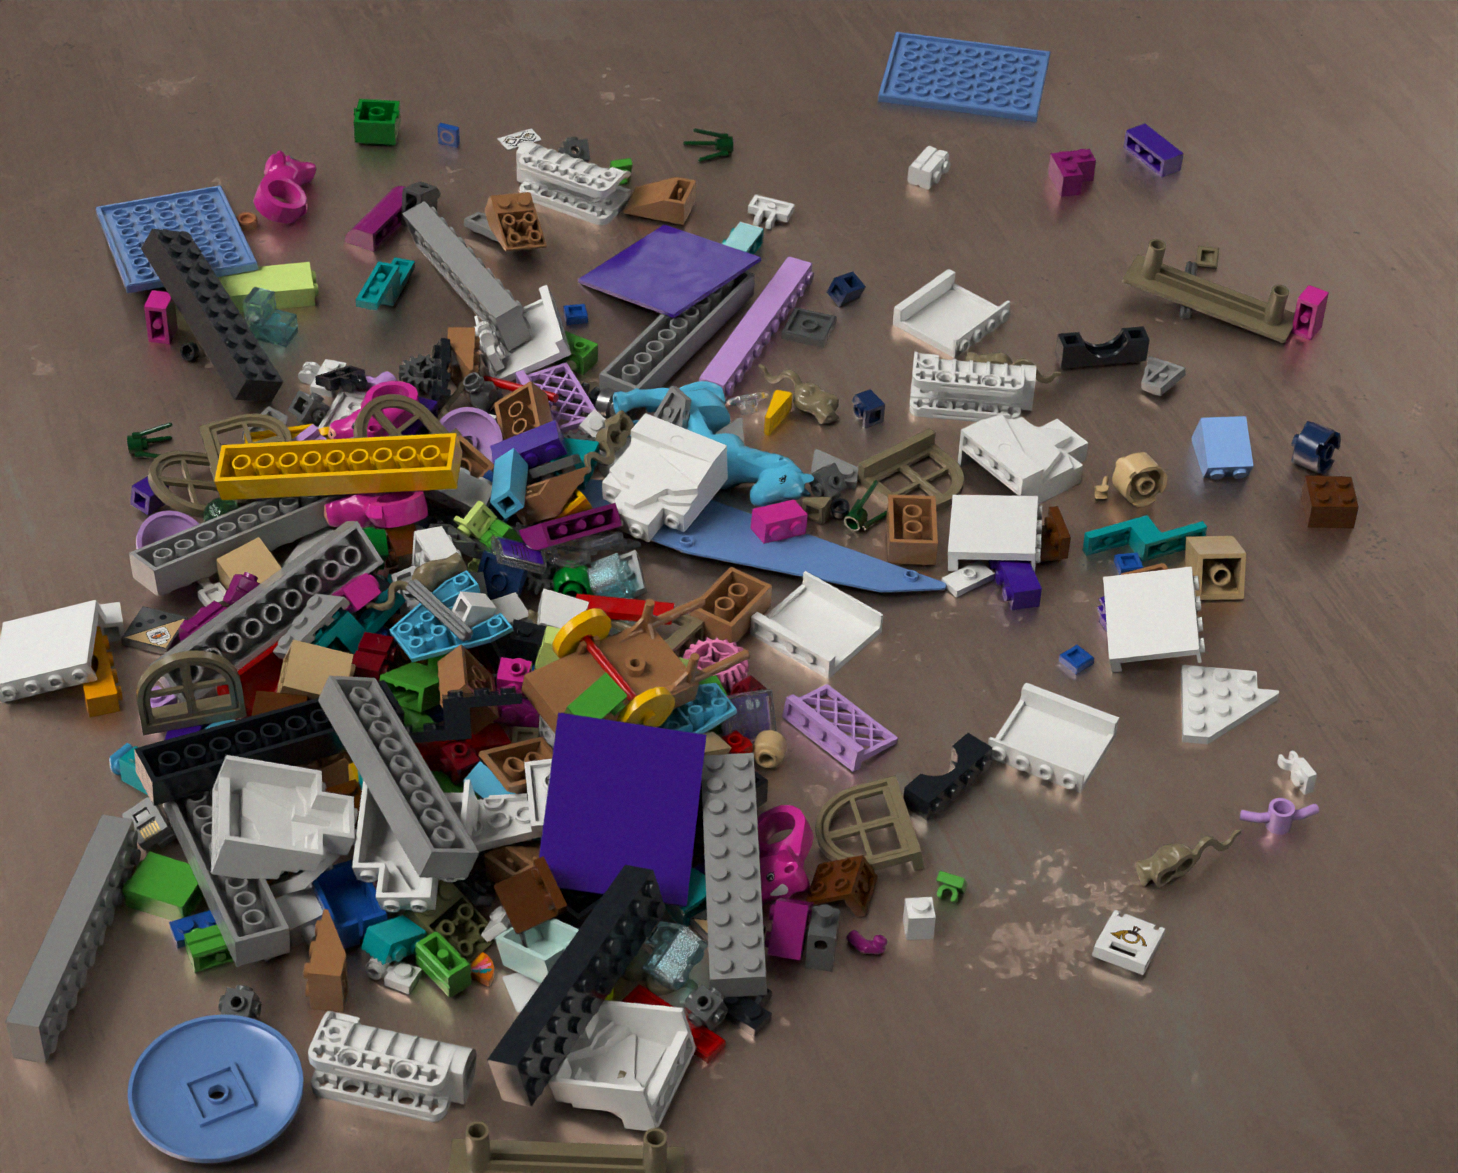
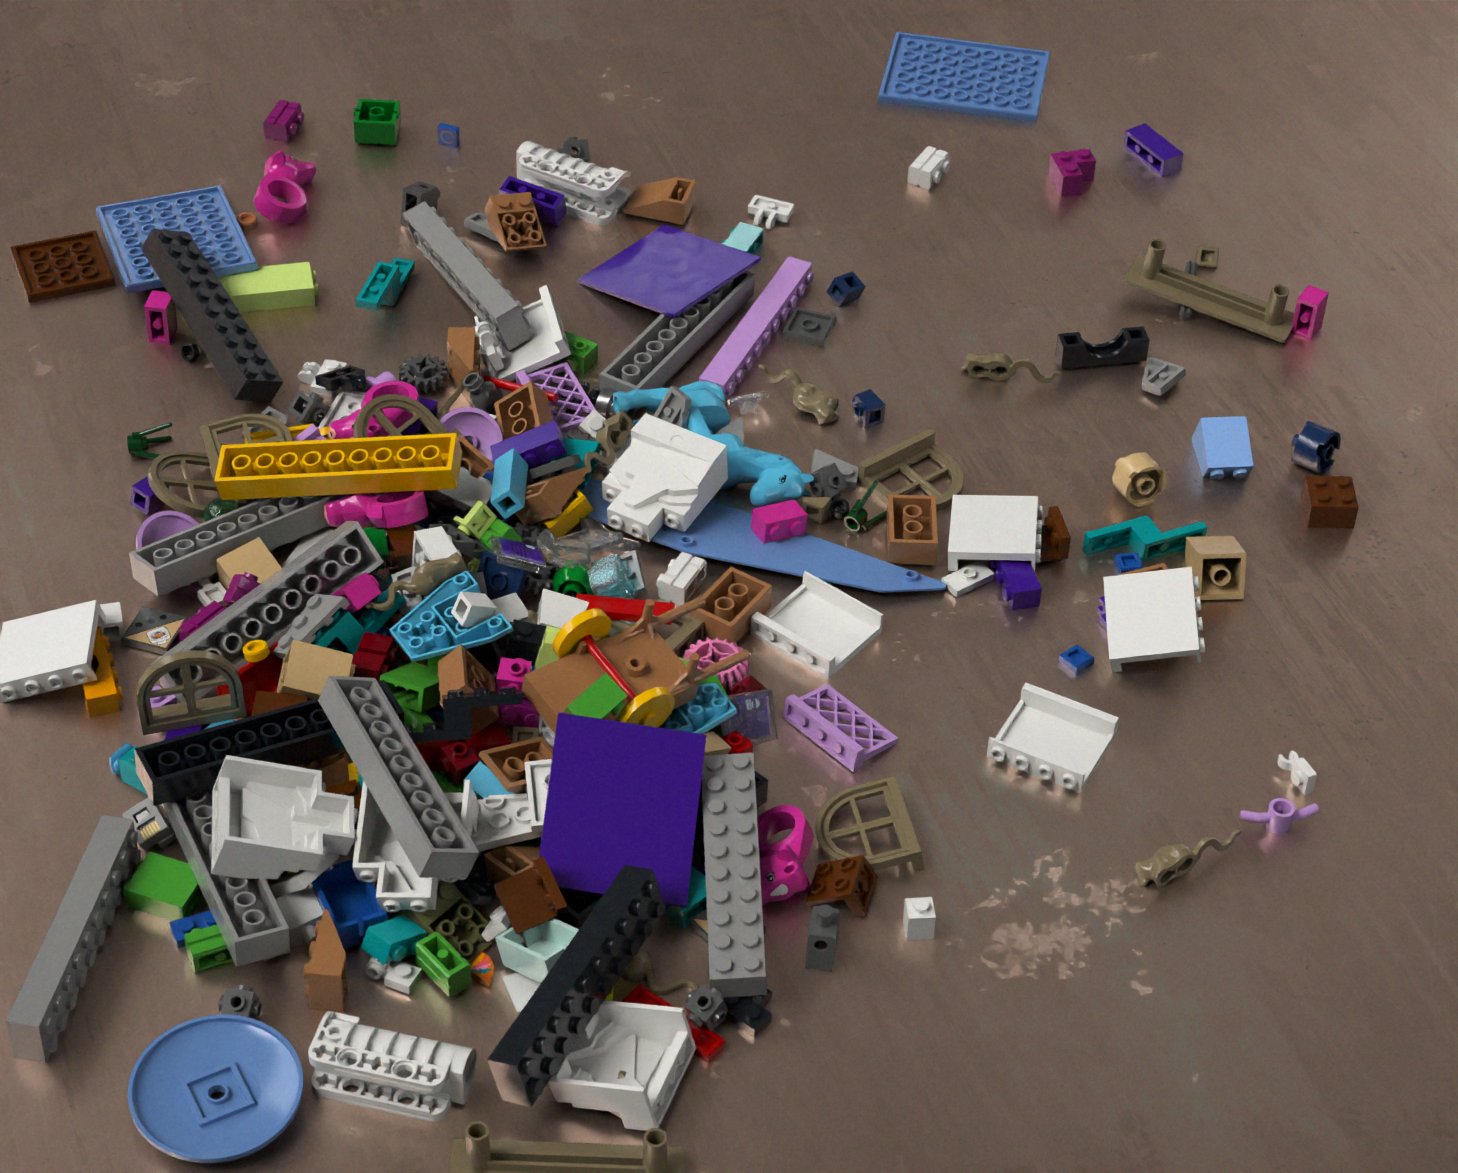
(62, 266): none -> reddish brown tile
(256, 650): none -> yellow tile
(266, 321): clear light blue brick -> none
(283, 121): none -> magenta brick
(378, 222): magenta brick -> none
(438, 373): black wing -> none
(439, 610): axle -> none
(516, 139): white sticker -> none
(548, 204): none -> dark purple brick
(571, 527): magenta brick -> none
(575, 314): blue tile -> none
(624, 165): bright green tile -> none
(674, 954): clear light blue brick -> none
(681, 578): none -> white brick
(723, 144): dark green plant -> none
(769, 749): tan head -> none
(778, 409): yellow slope -> none
(789, 928): magenta brick -> none
(866, 946): magenta arm -> none
(929, 794): black arch -> none
(948, 315): white panel -> none
(951, 883): bright green tile -> none
(969, 389): white piece -> none
(1025, 456): white panel -> none
(1101, 491): tan hand -> none
(1130, 935): white container -> none
(1218, 701): white wing -> none

